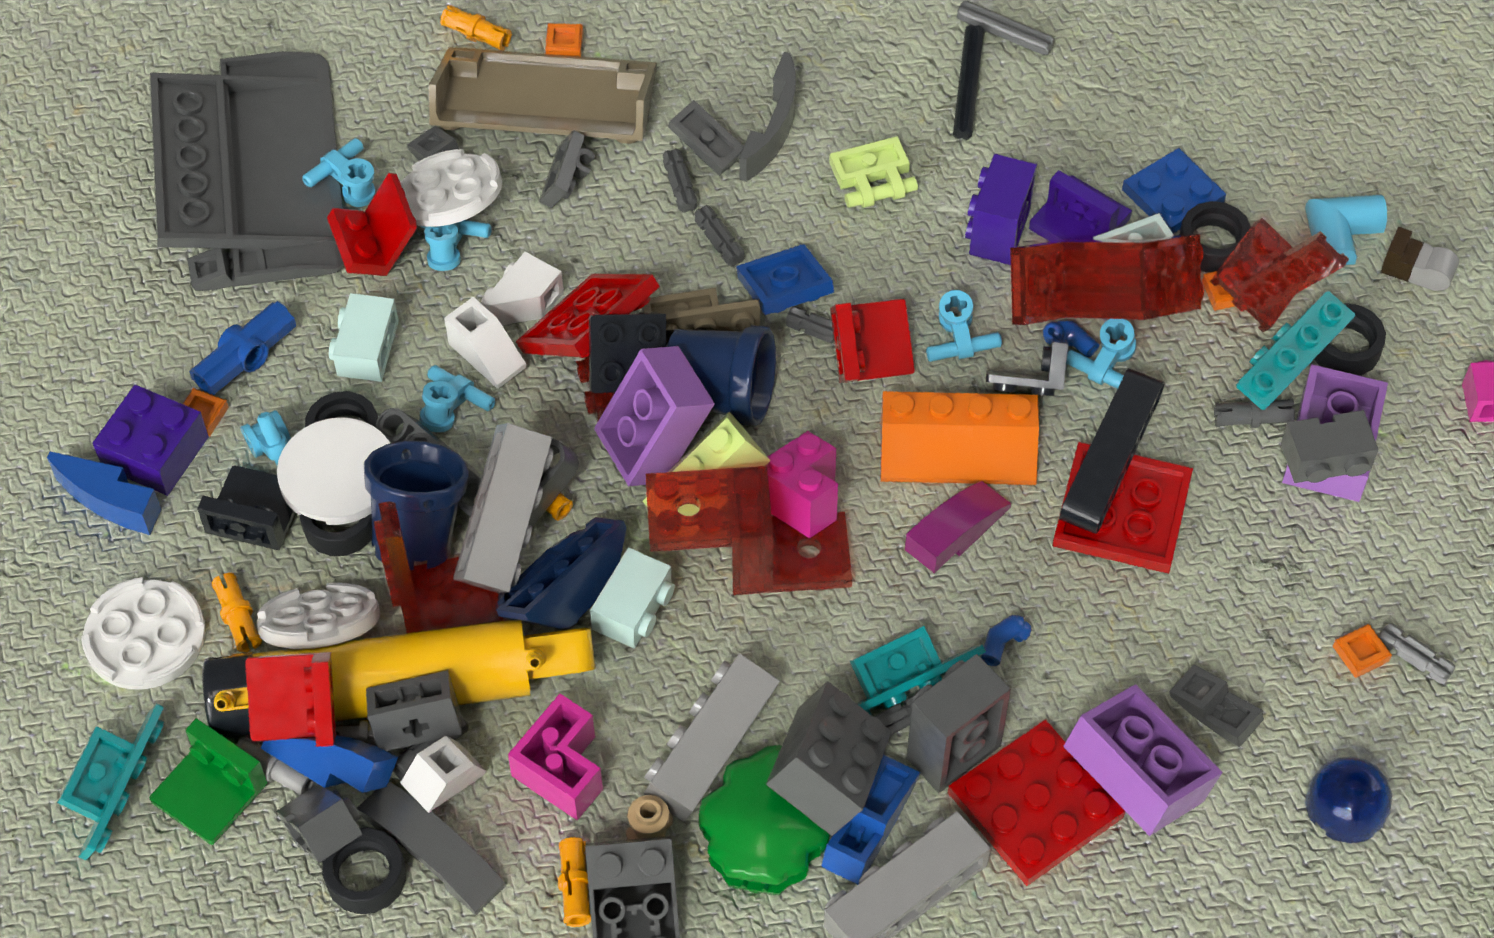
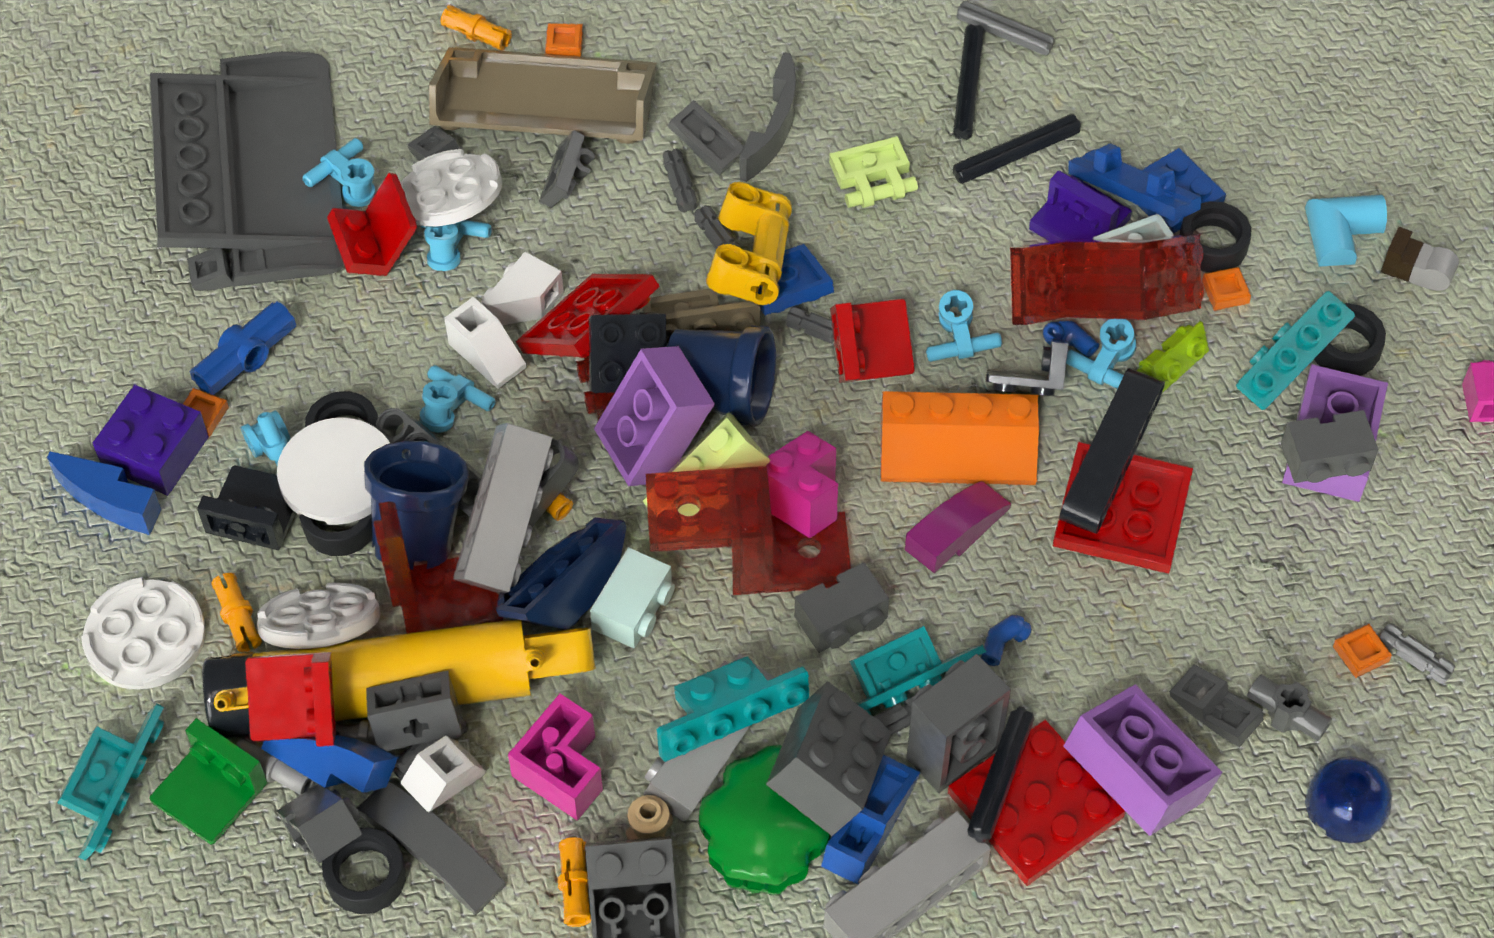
(364, 337): light aqua brick -> none
(726, 703): none -> teal bracket
(741, 271): none -> yellow piece
(842, 610): none -> dark grey brick
(1000, 208): dark purple brick -> none
(1000, 775): none -> black axle
(1016, 148): none -> black axle
(1149, 190): none -> blue hinge
(1182, 352): none -> lime hinge
(1250, 414): dark grey pin -> none
(1269, 272): clear red bracket -> none
(1277, 700): none -> dark grey axle

